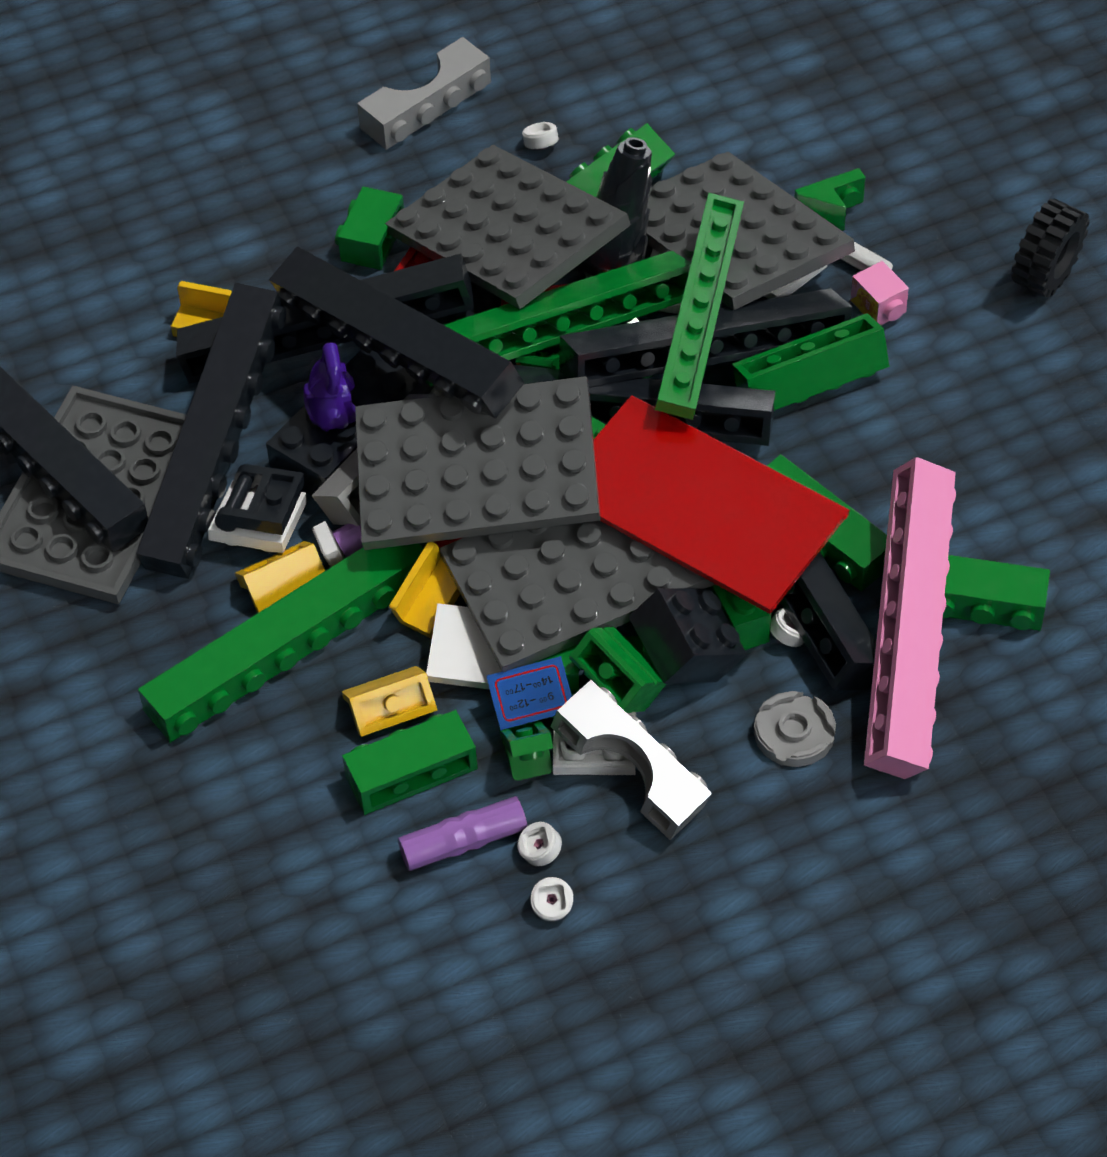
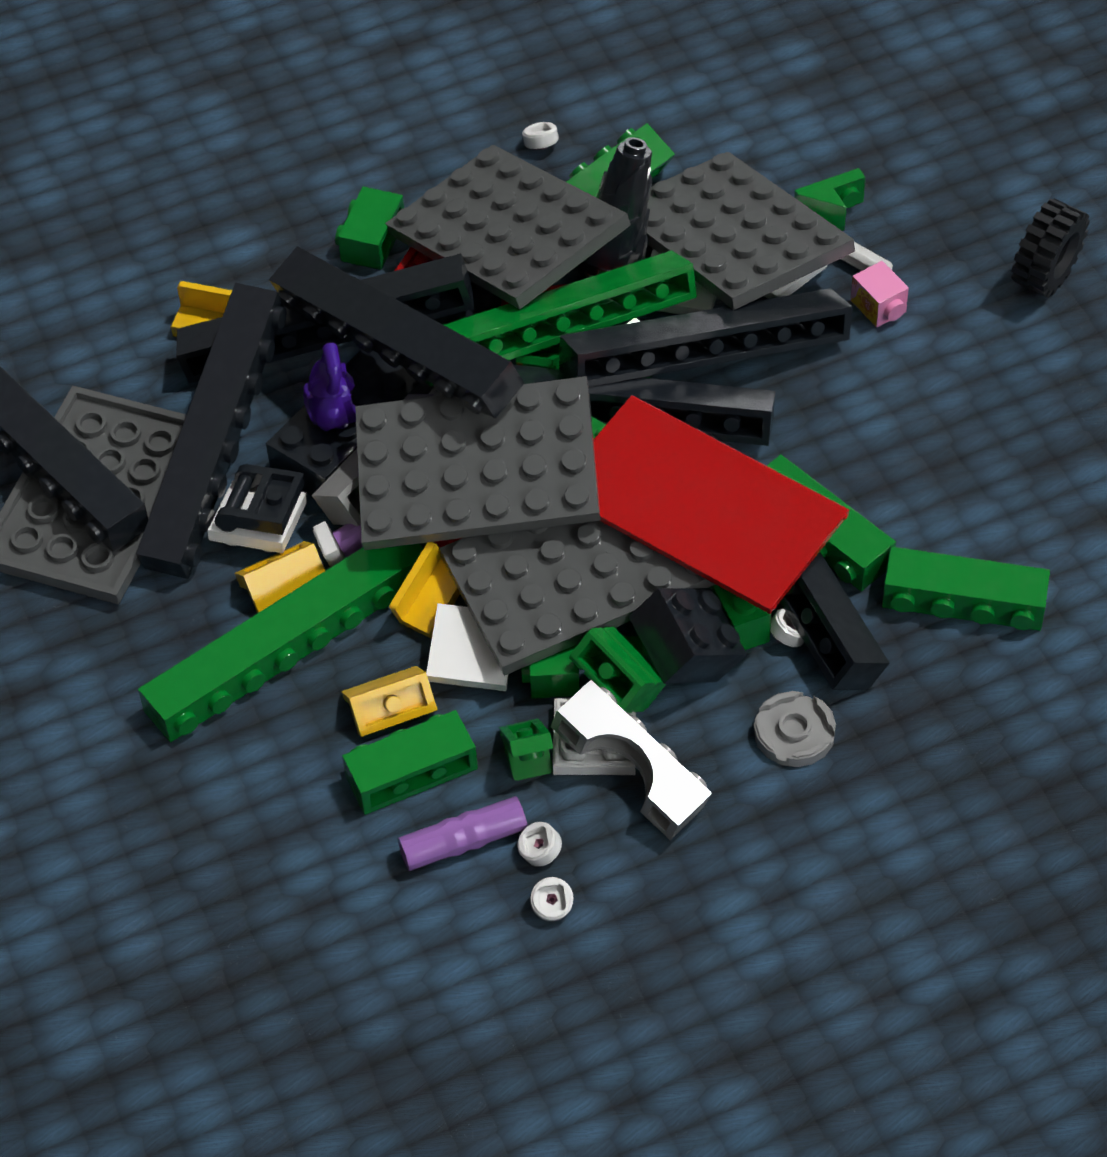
(395, 114): light grey arch -> none
(529, 692): blue sticker -> none
(699, 307): green plate -> none
(816, 361): green brick -> none
(910, 619): bright pink brick -> none

